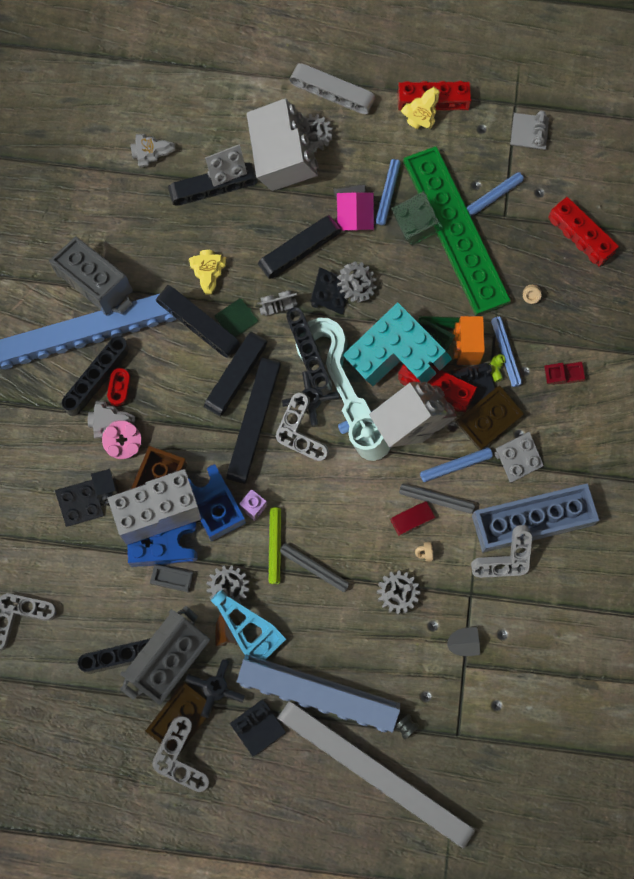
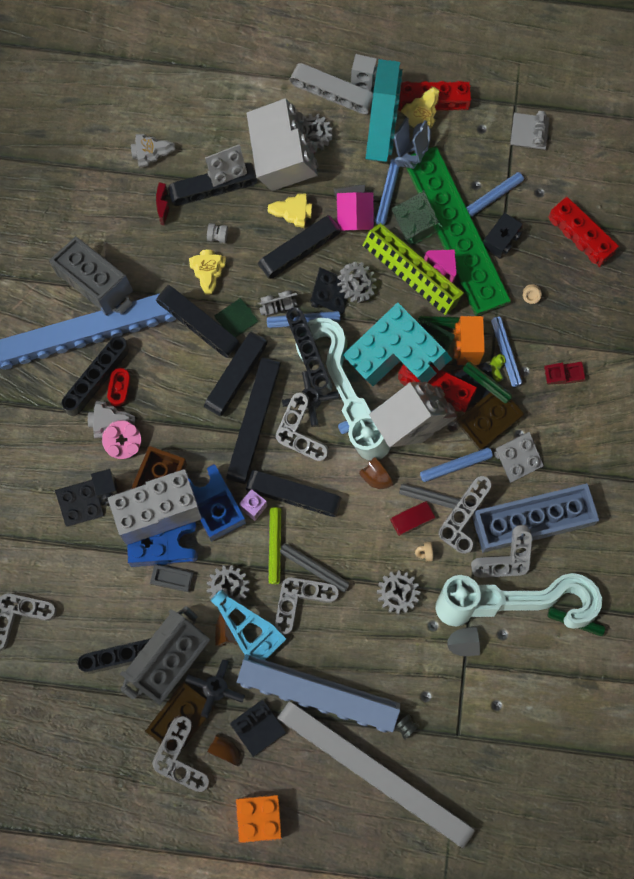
(161, 204): none -> dark red slope
(217, 233): none -> light grey wheel
(224, 749): none -> reddish brown brick
(258, 819): none -> orange brick
(281, 321): none -> medium blue axle
(293, 209): none -> light yellow rock
(293, 493): none -> black beam
(293, 597): none -> light grey beam
(364, 72): none -> light grey brick
(376, 475): none -> reddish brown brick
(384, 110): none -> teal piece
(412, 269): none -> lime brick
(419, 143): none -> sand blue piece
(443, 262): none -> dark pink slope
(465, 599): none -> light aqua piece
(467, 511): none -> light grey beam
(487, 382): none -> dark green axle
(506, 227): none -> black brick
(593, 627): none -> dark green axle

